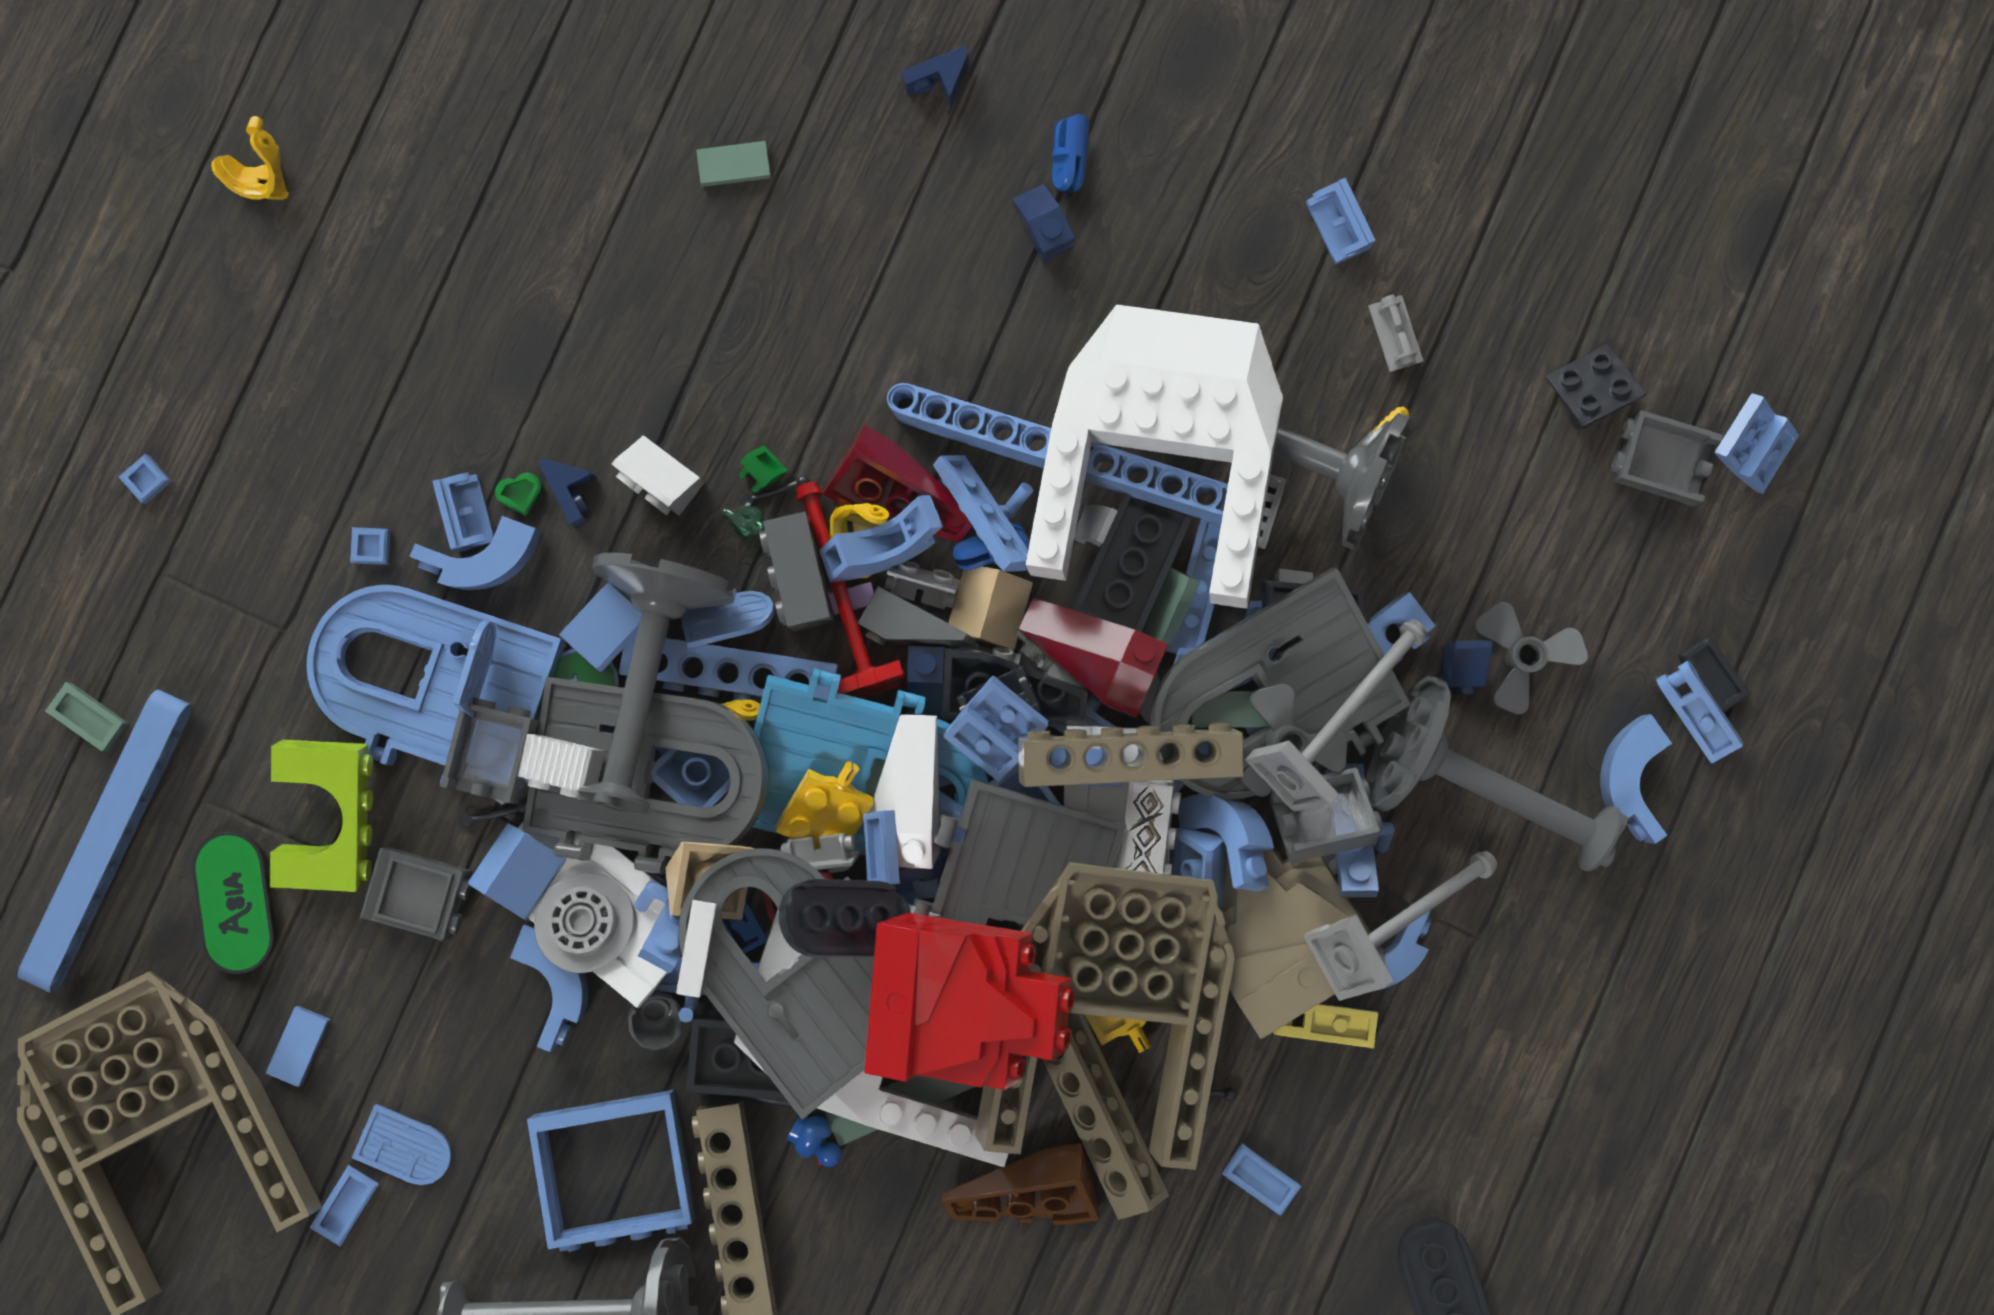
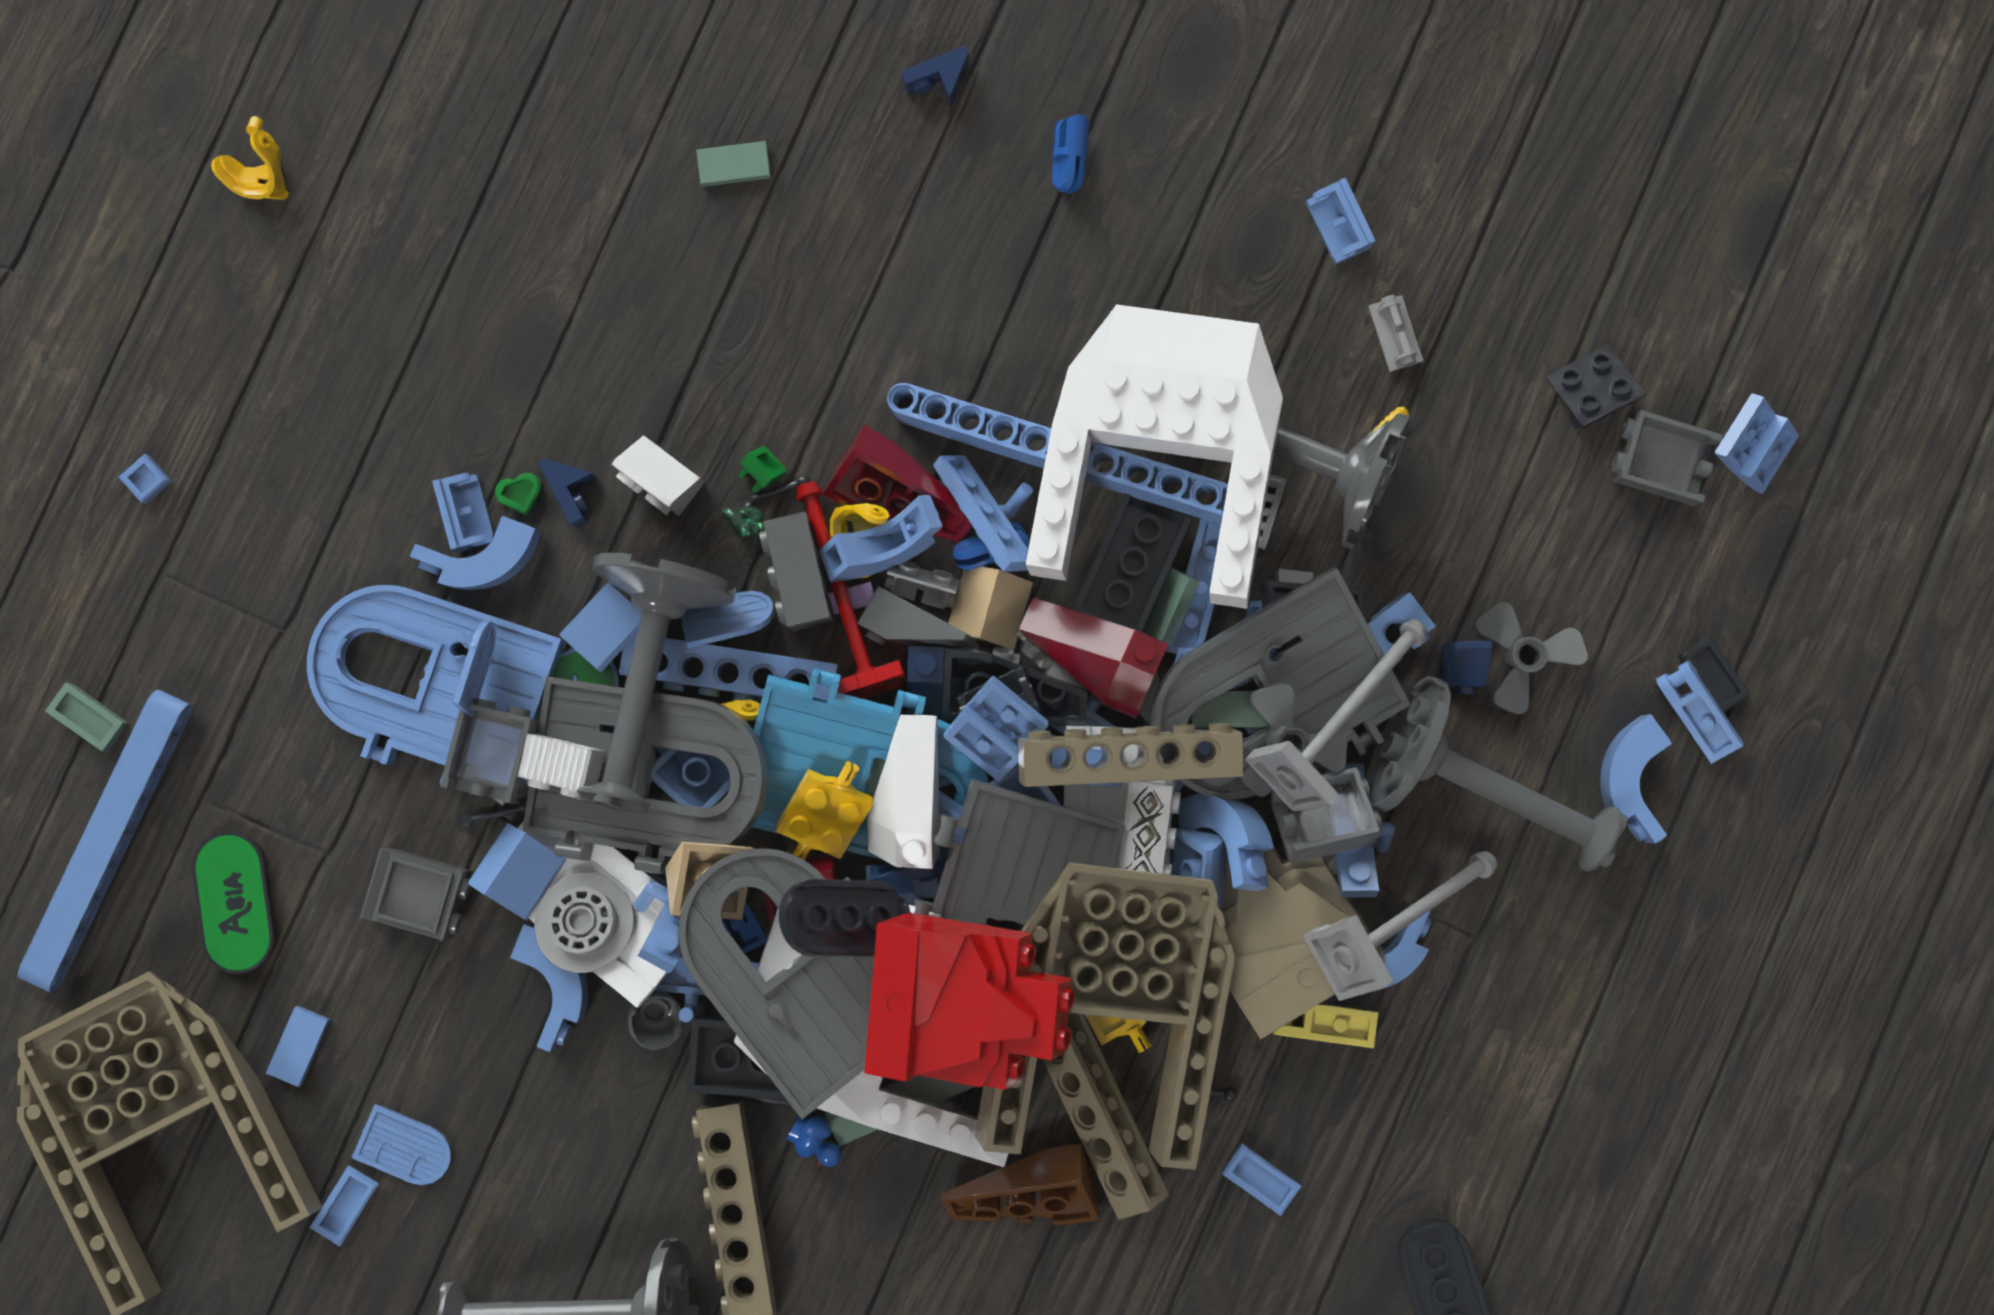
(344, 773): lime arch -> none
(370, 546): medium blue tile -> none
(606, 1232): medium blue window -> none
(696, 948): white piece -> none
(833, 853): light grey hinge -> none
(881, 846): medium blue tile -> none
(1044, 222): dark blue slope -> none
(1094, 524): light grey slope -> none

